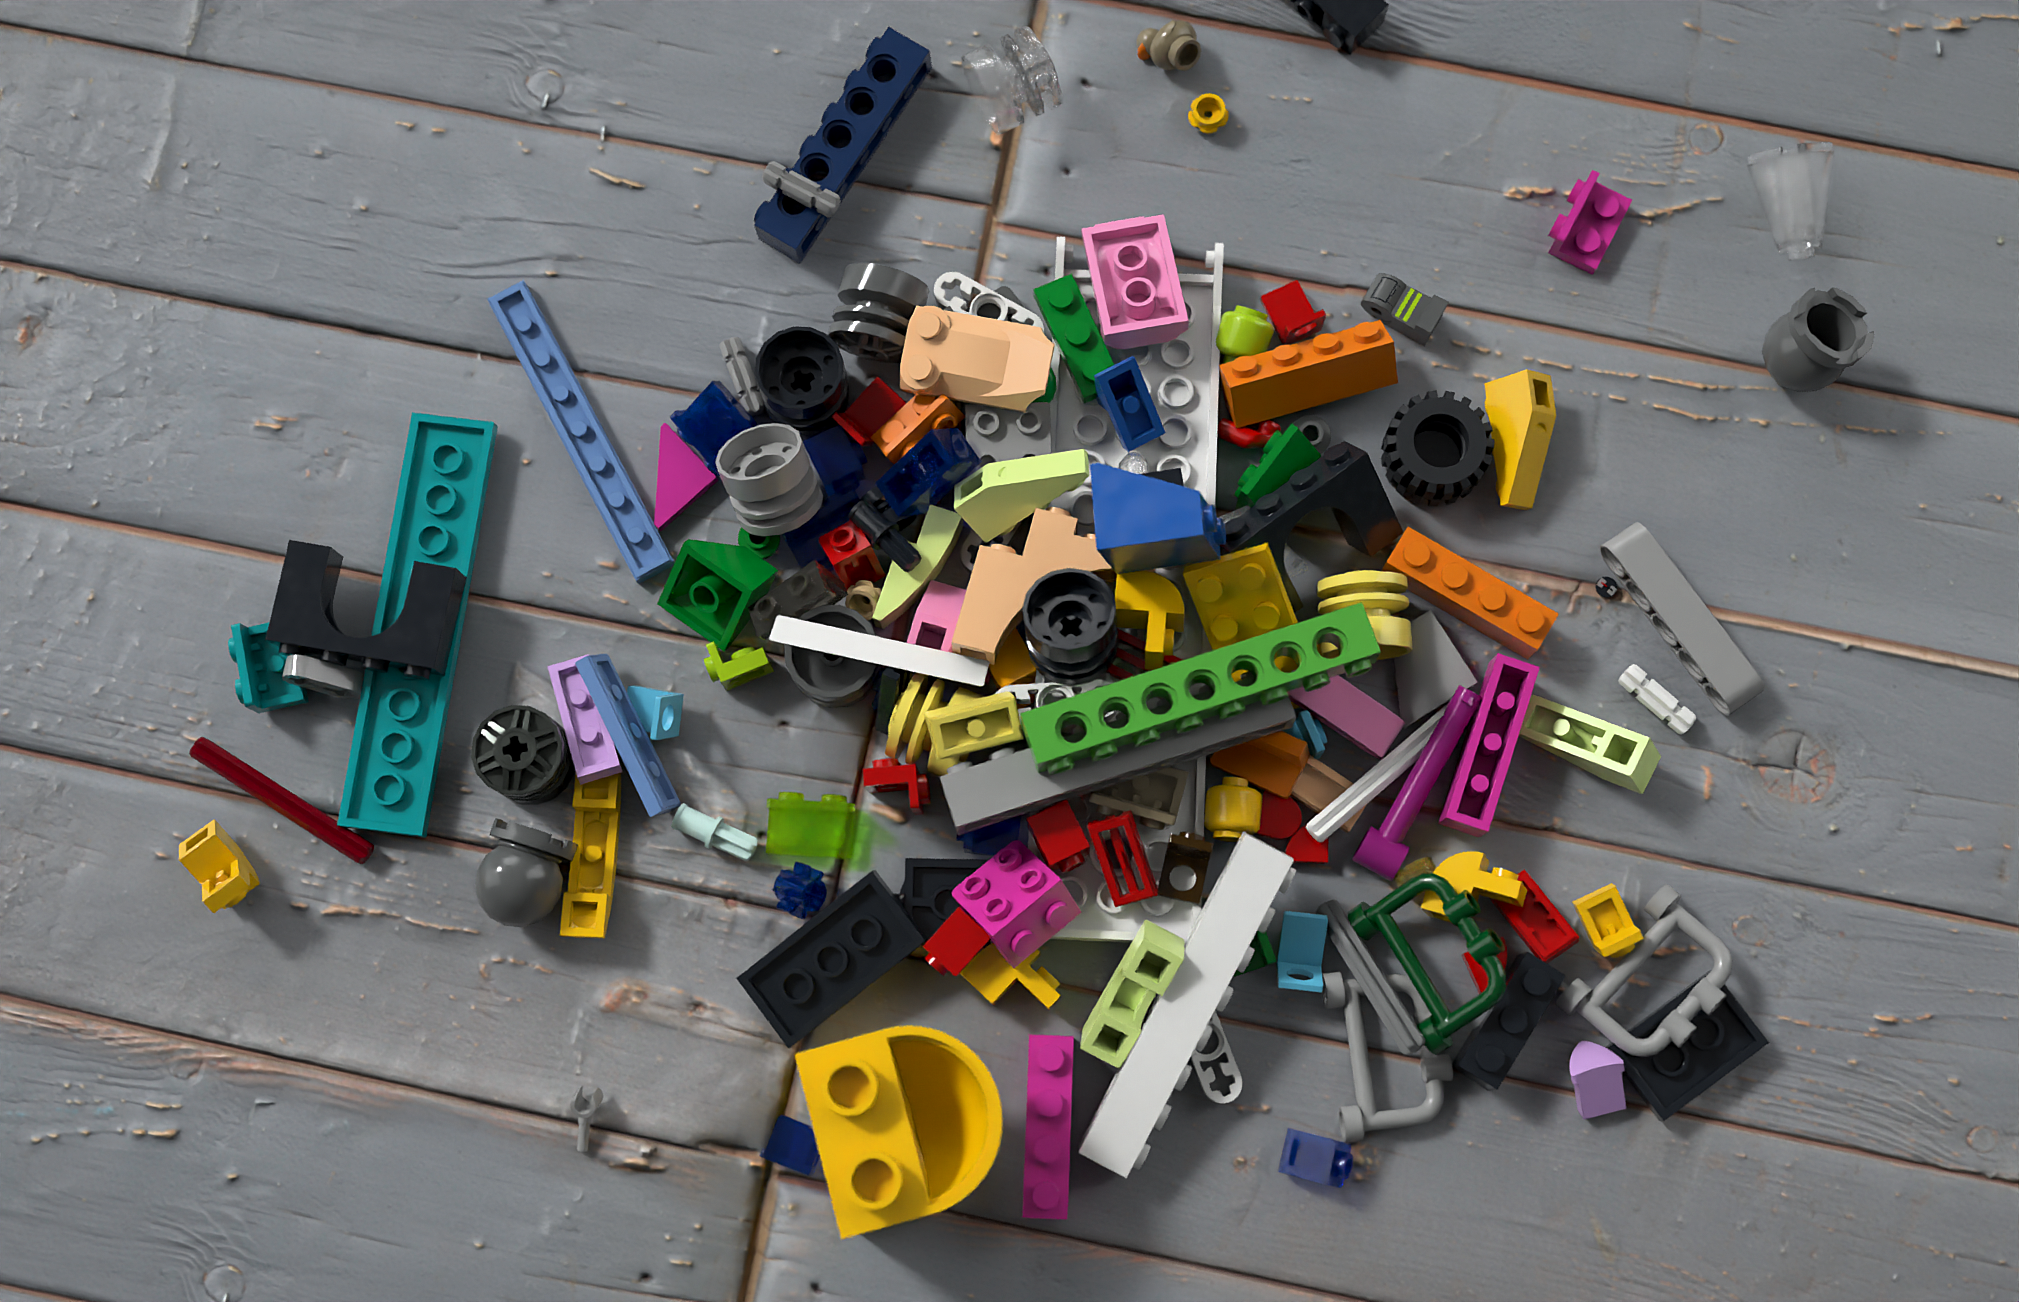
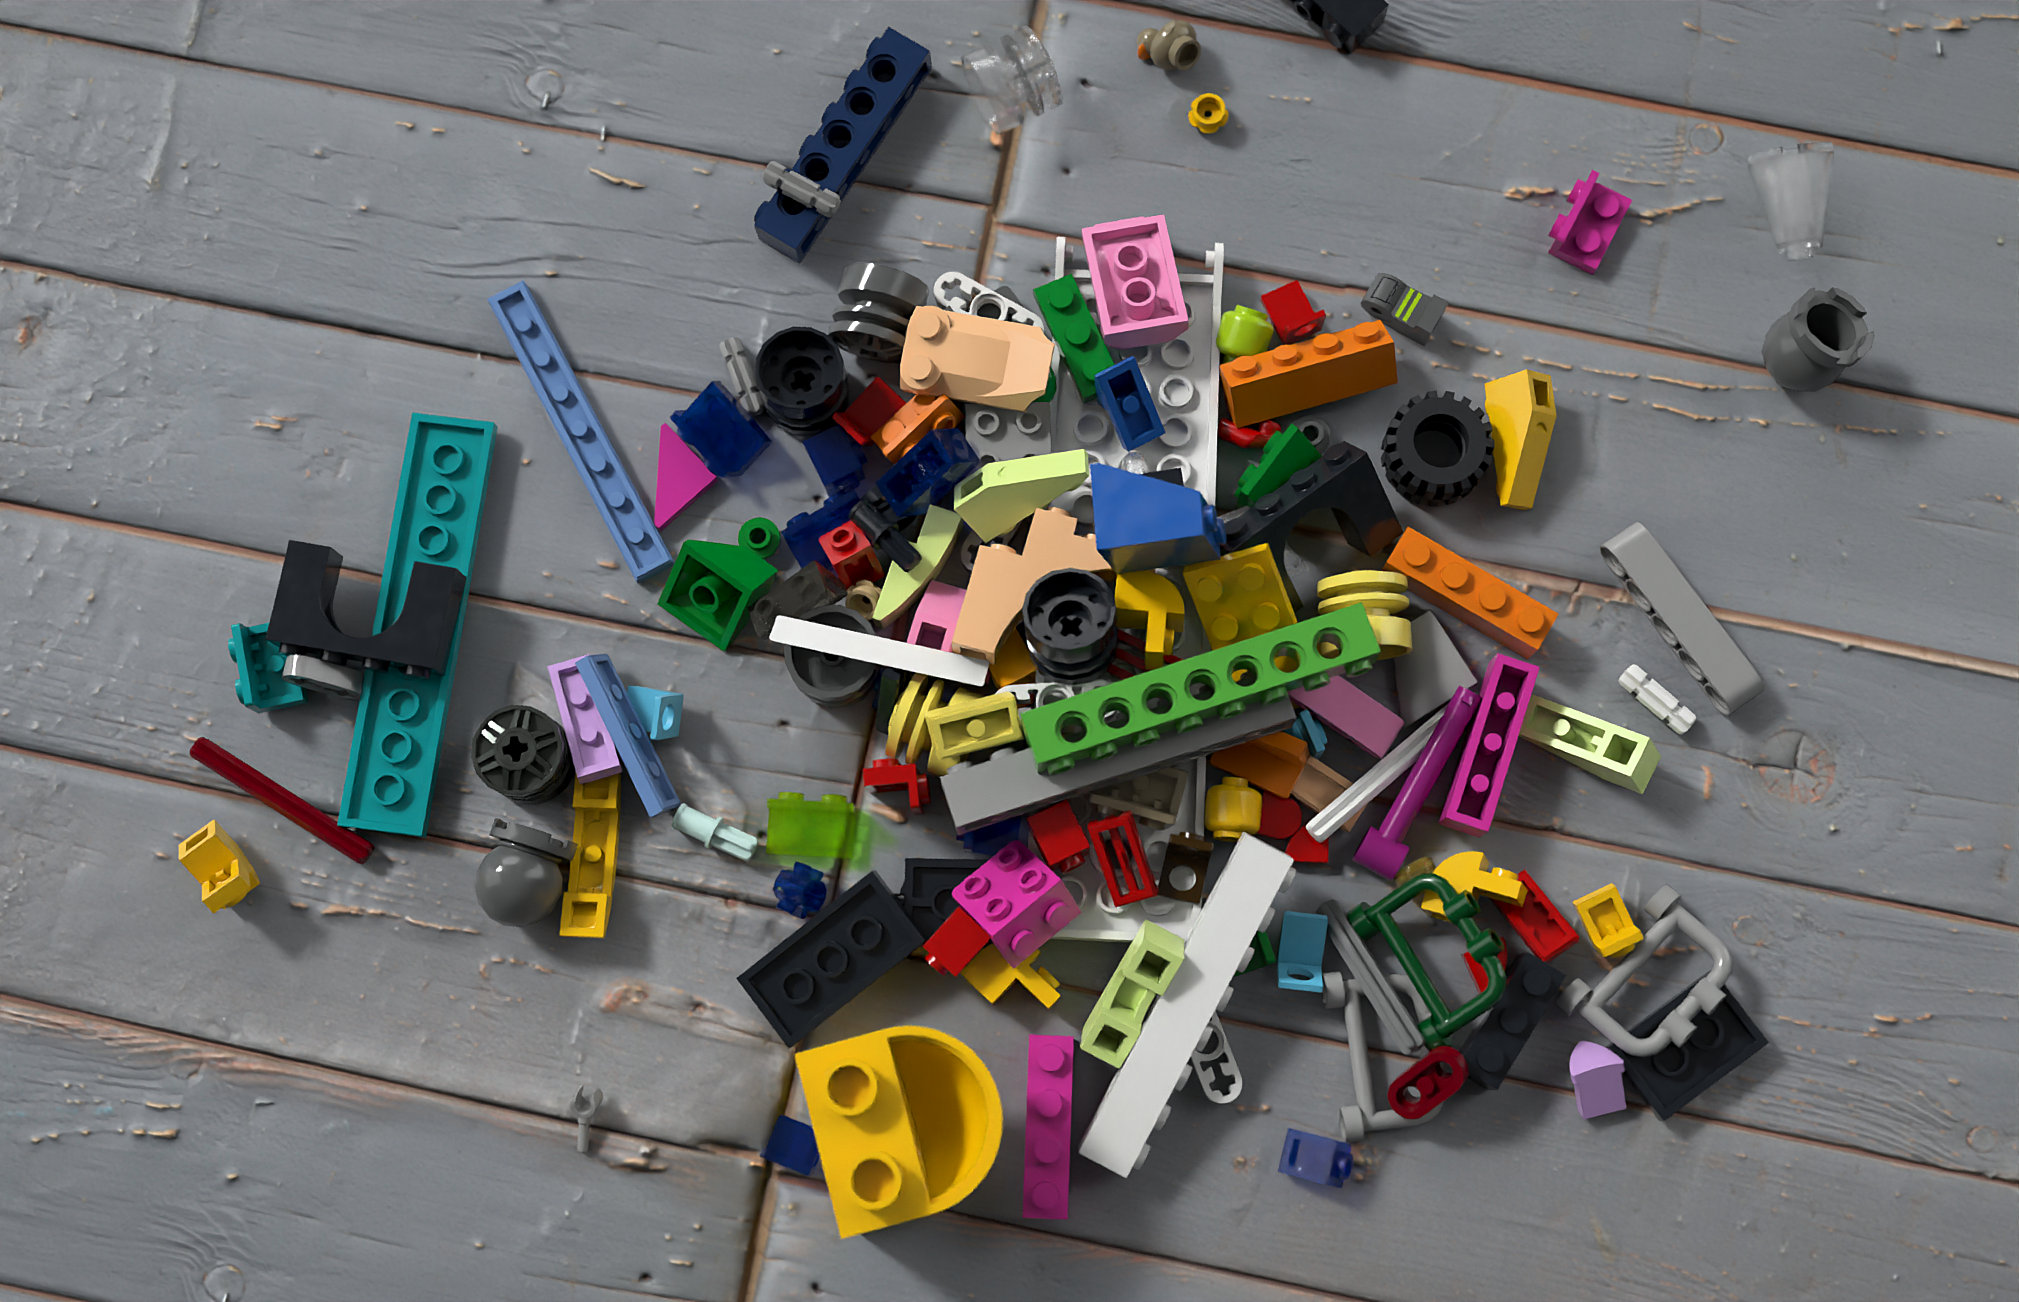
(744, 667): lime bracket -> none
(769, 479): light grey wheel -> none
(1430, 1080): none -> dark red plate
(1606, 587): black piece -> none

